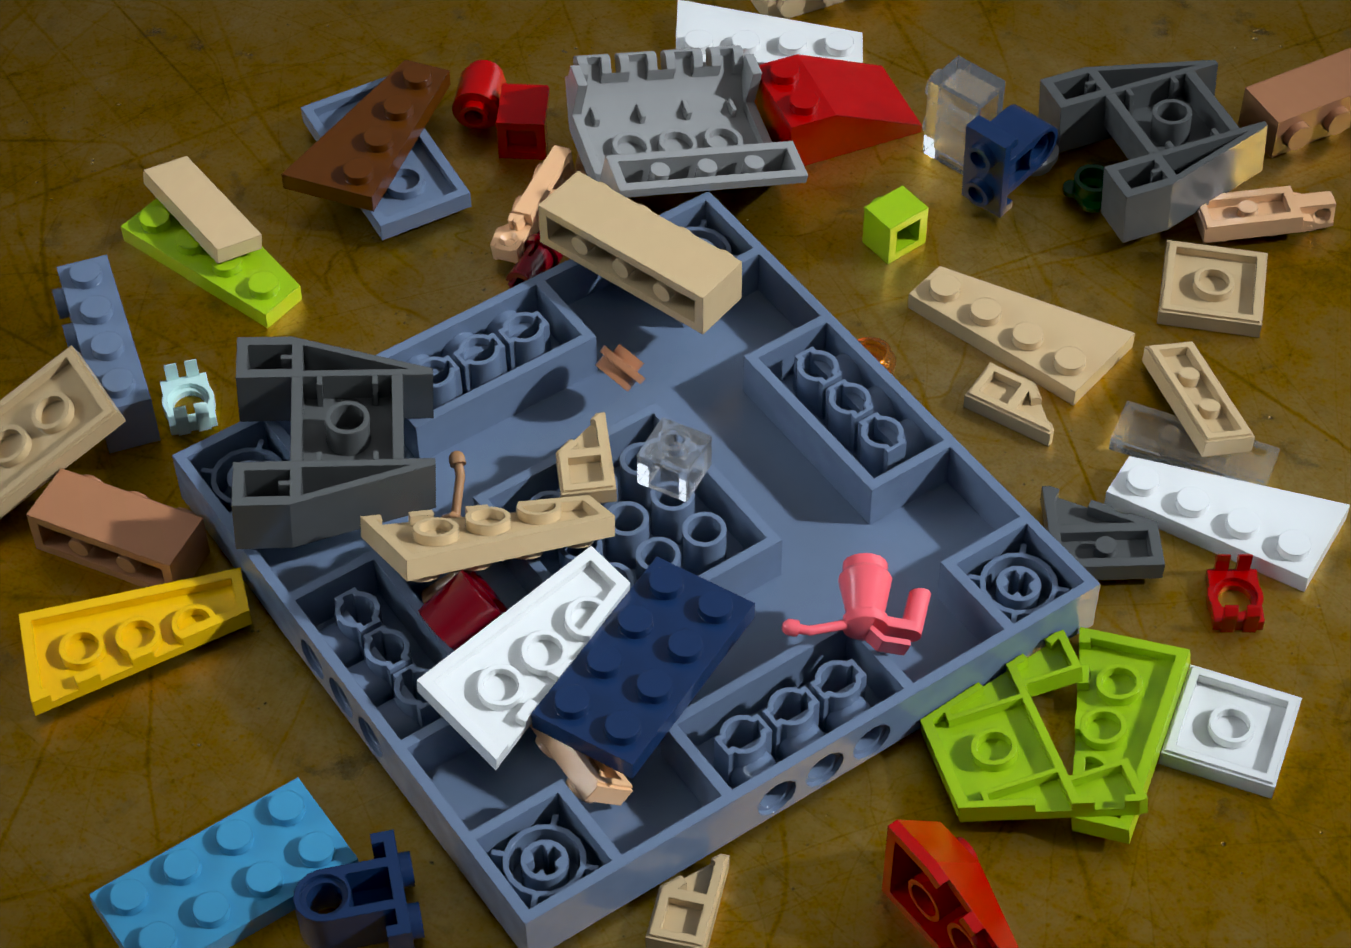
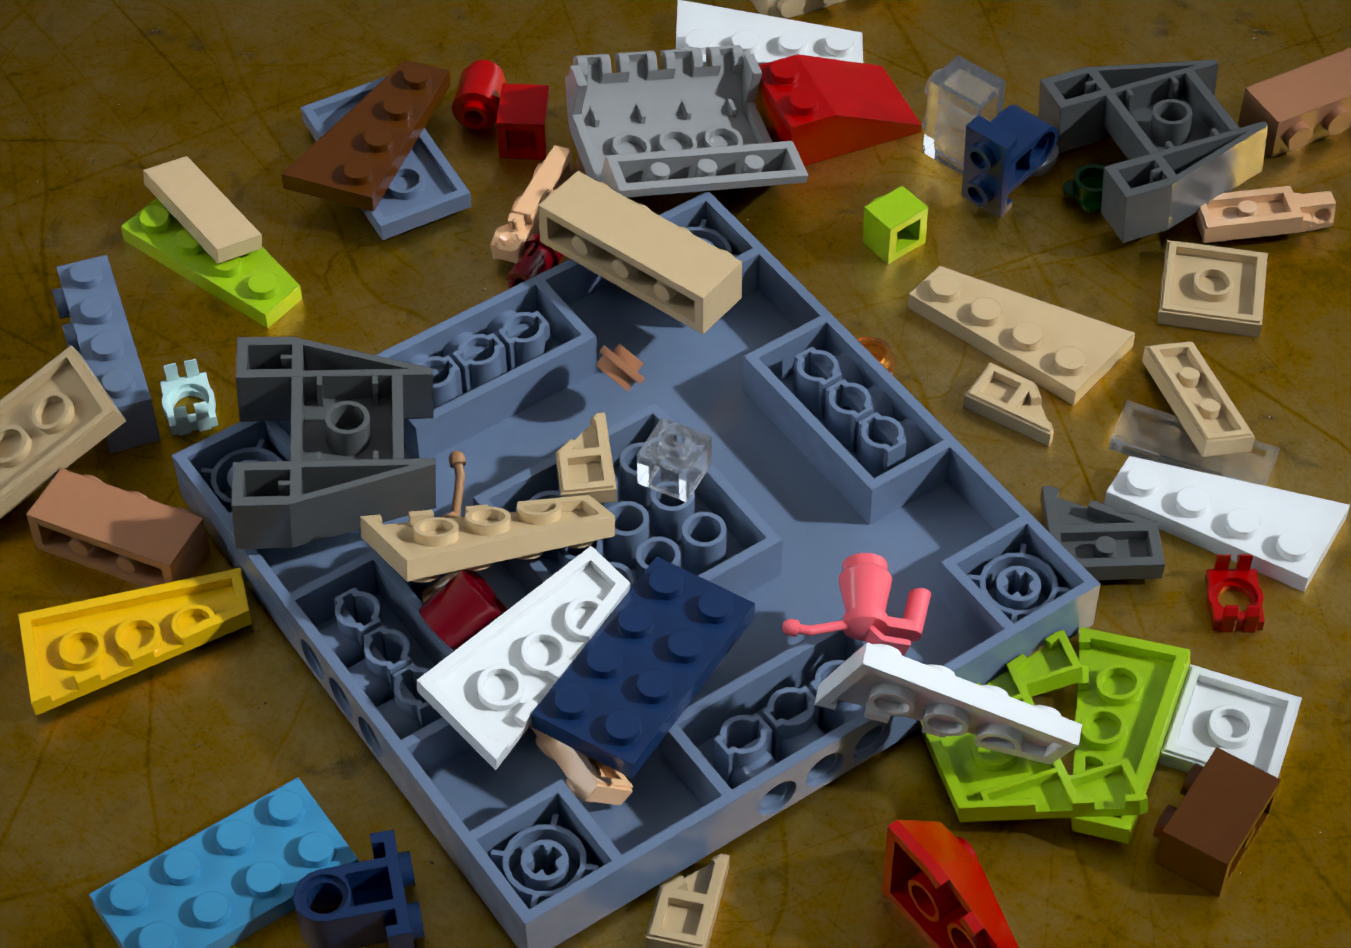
(947, 704): none -> white wing
(1215, 820): none -> reddish brown brick

